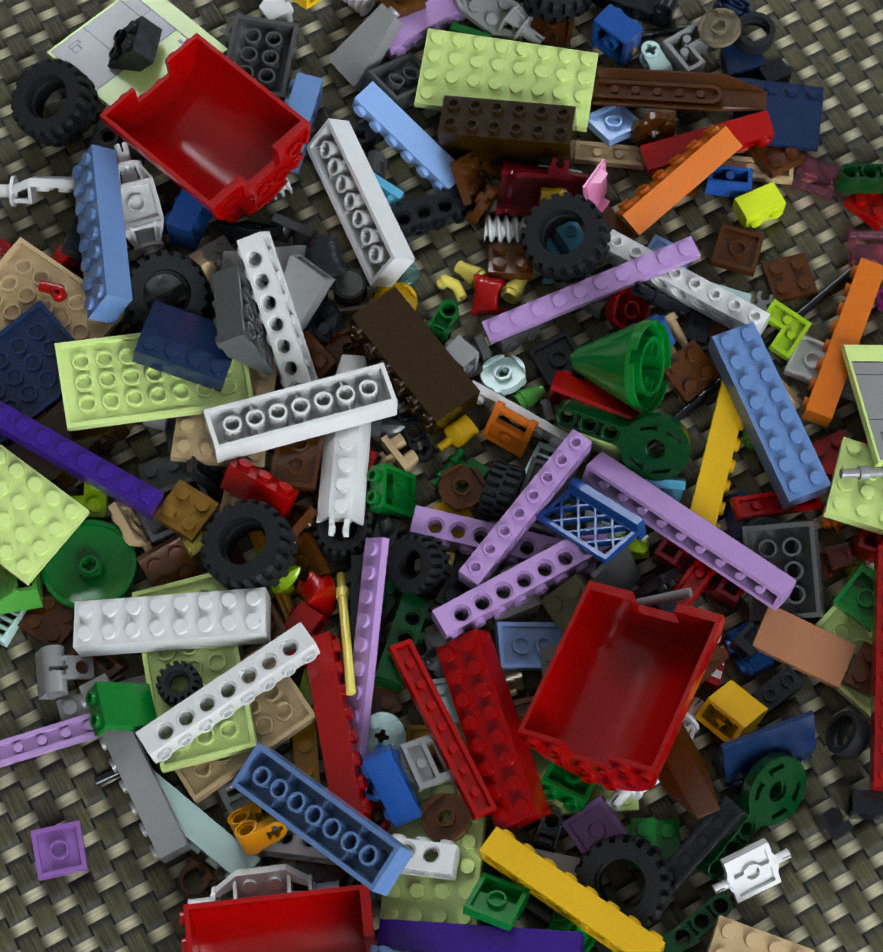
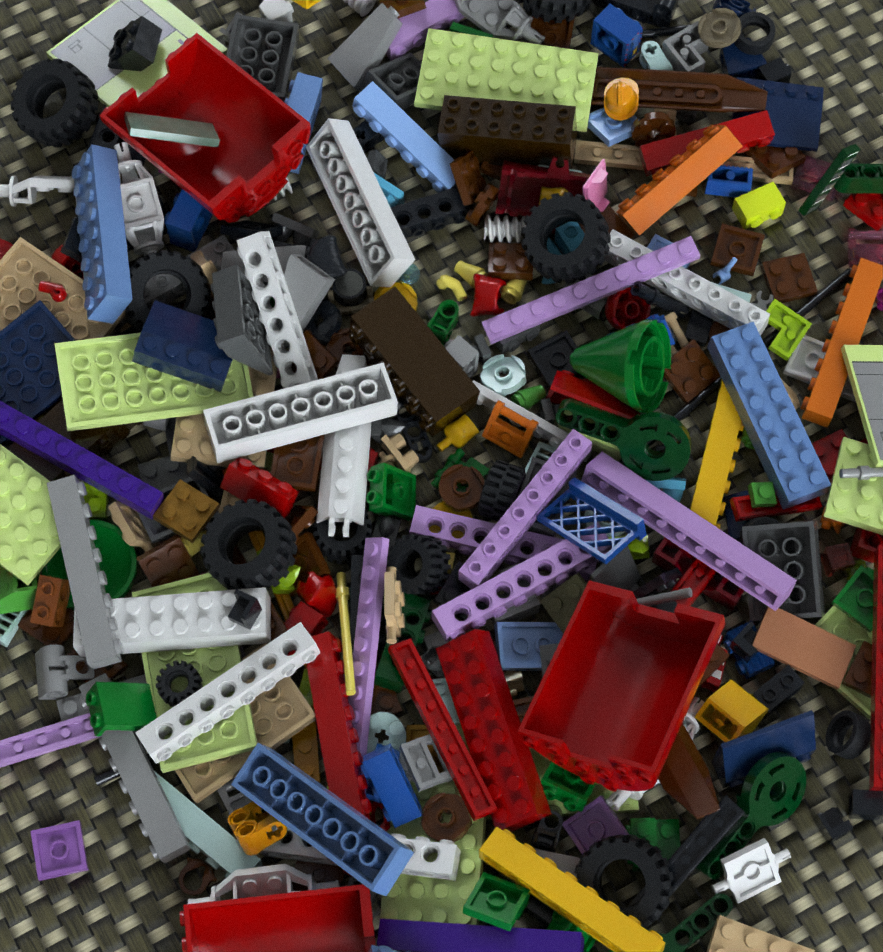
(51, 601): none -> dark orange brick
(84, 572): none -> light grey brick
(171, 129): none -> sand green tile
(245, 610): none -> black panel
(393, 601): none -> tan plate
(621, 98): none -> light orange piece
(724, 273): none -> light blue hand
(762, 494): none -> bright green plate
(829, 179): none -> dark green tile

